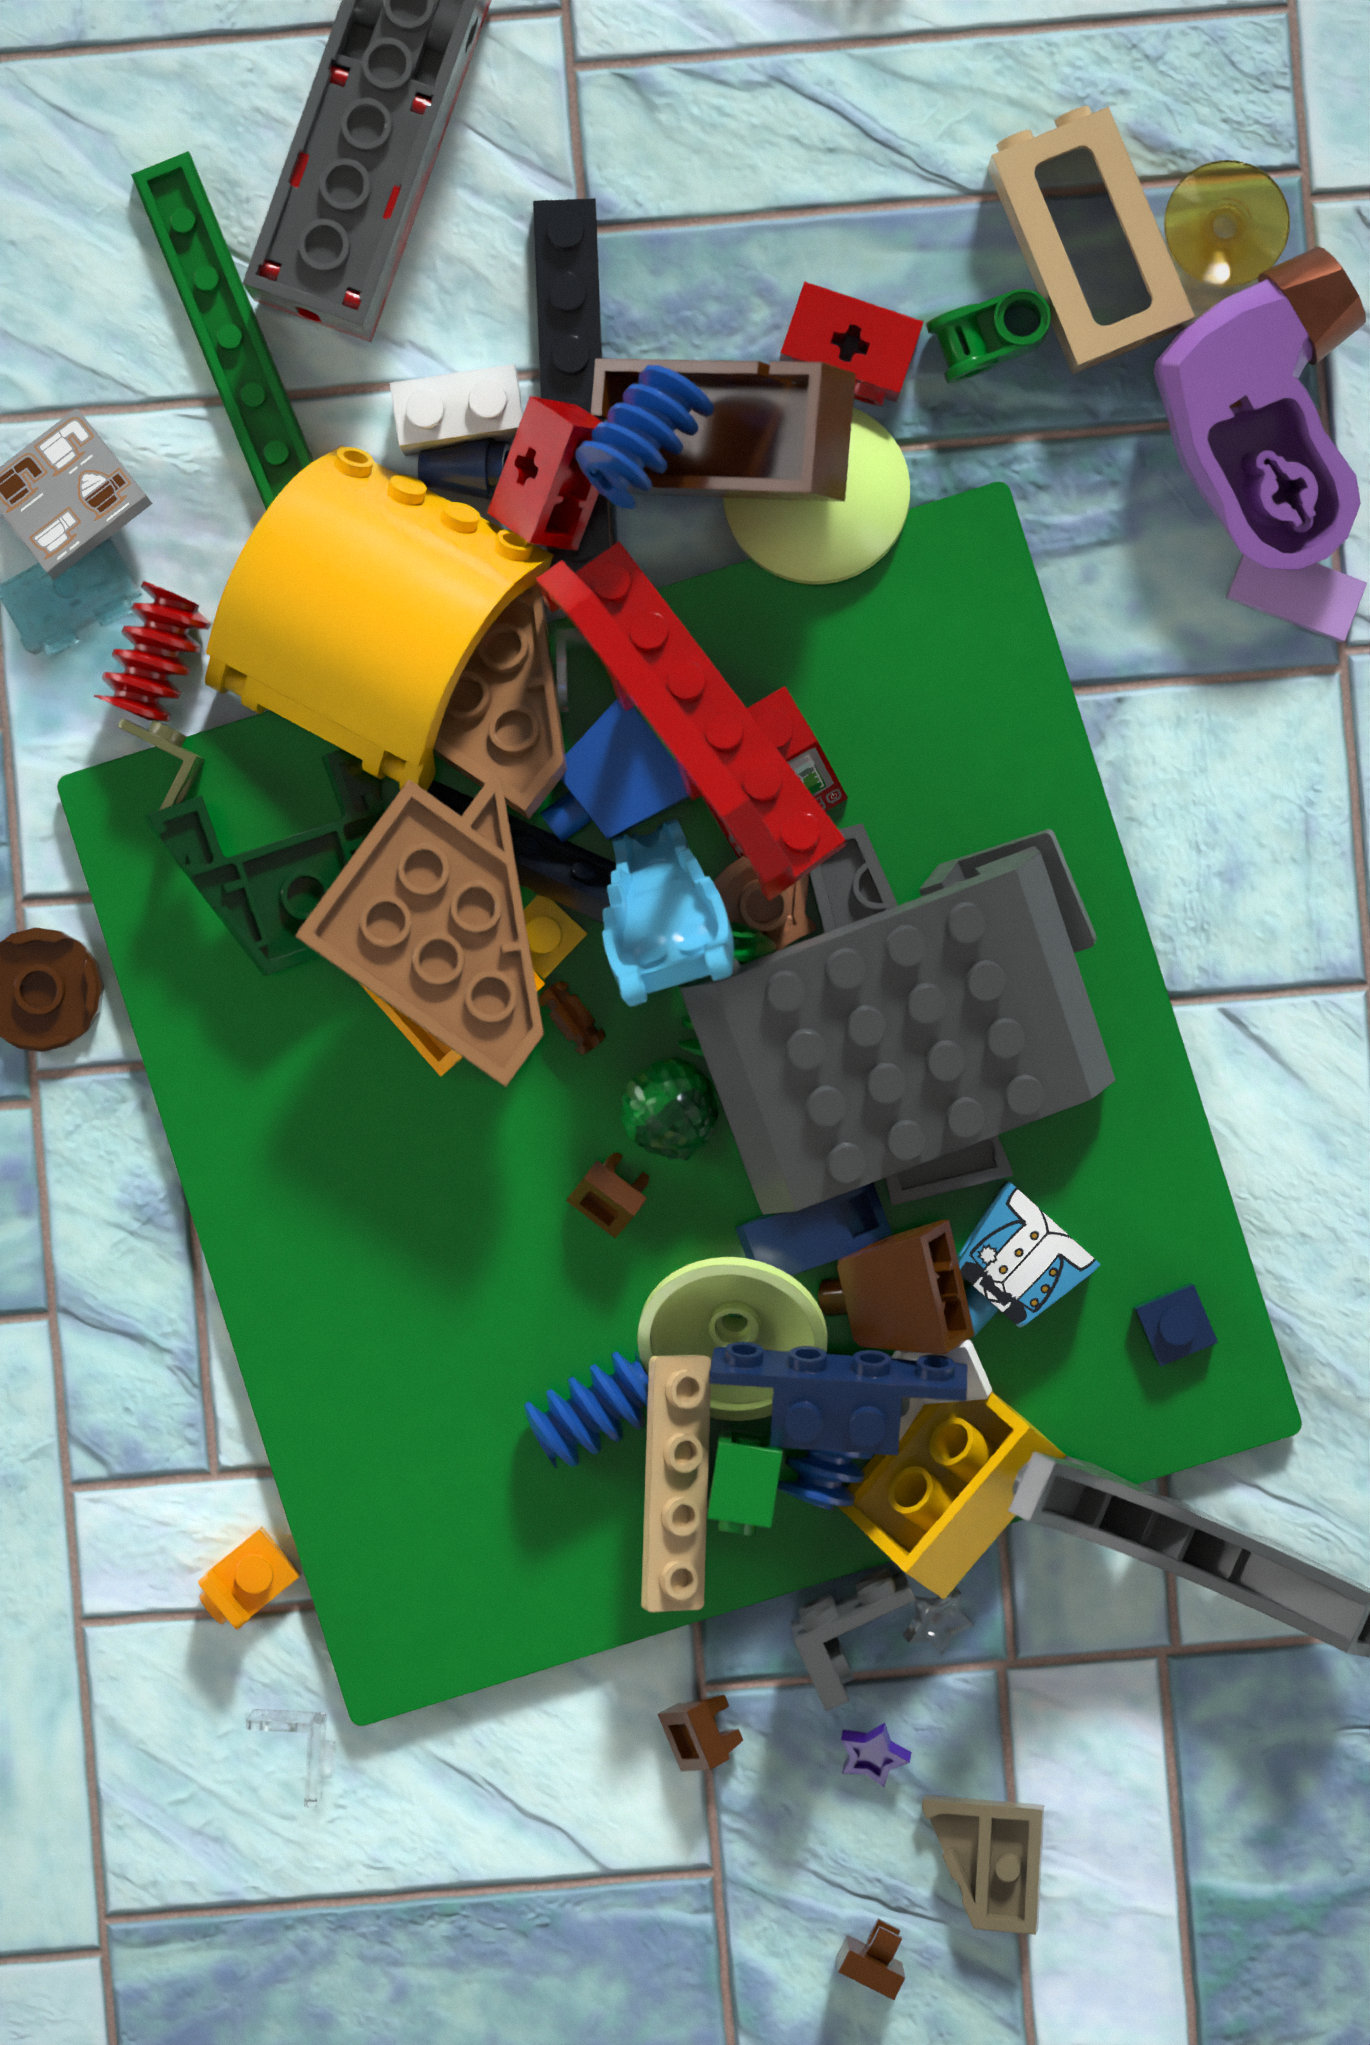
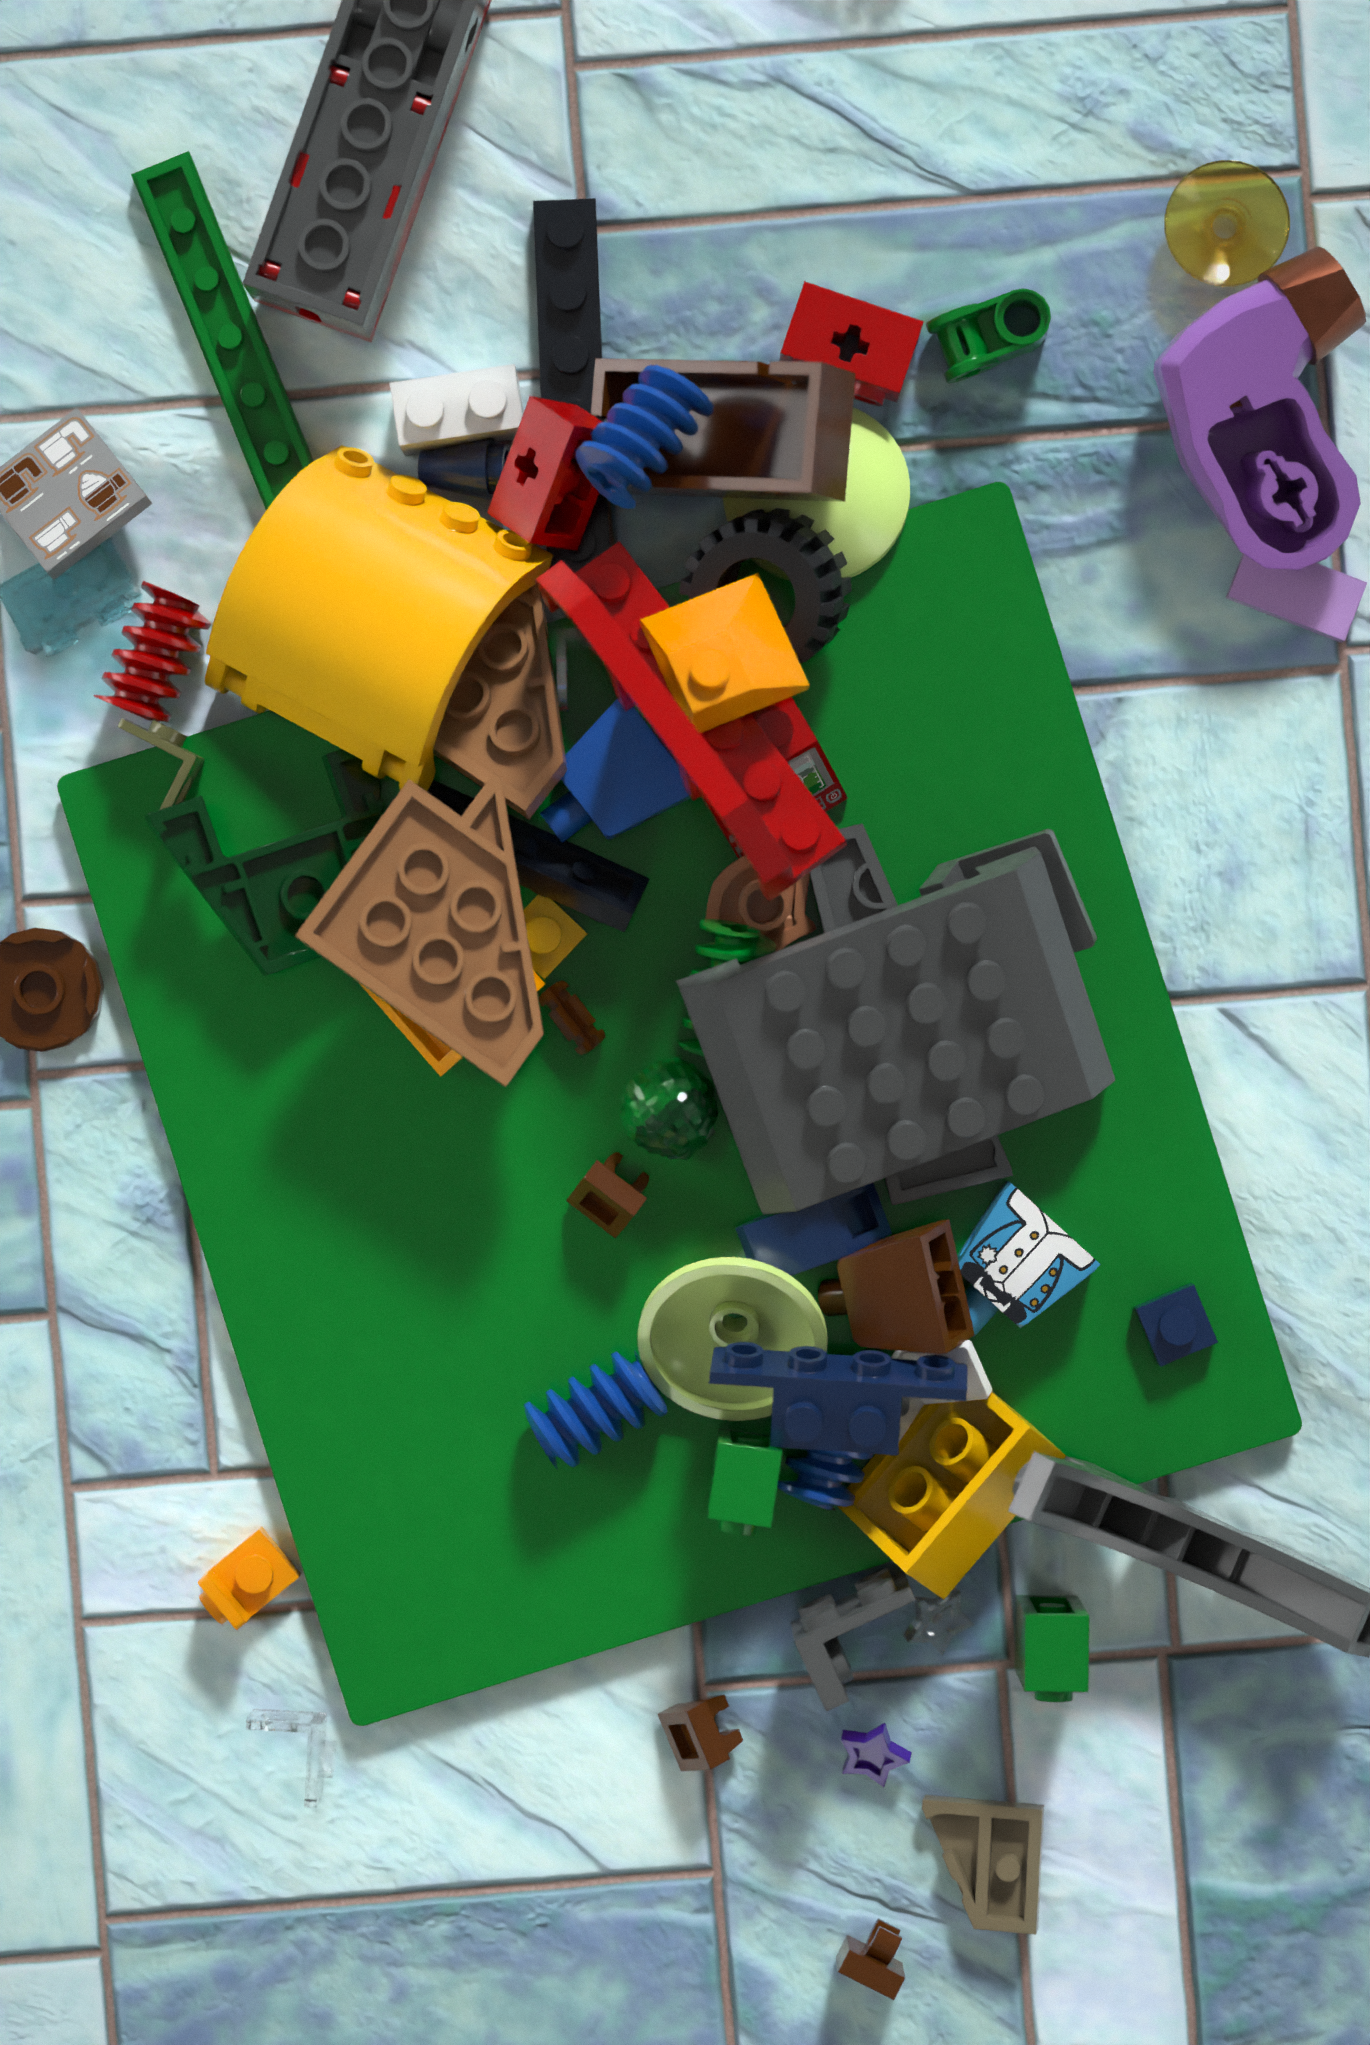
(663, 916): medium azure animal -> none
(676, 1483): tan bracket -> none
(724, 653): none -> light orange slope
(797, 552): none -> black tyre
(1014, 178): tan piece -> none
(1051, 1646): none -> green brick

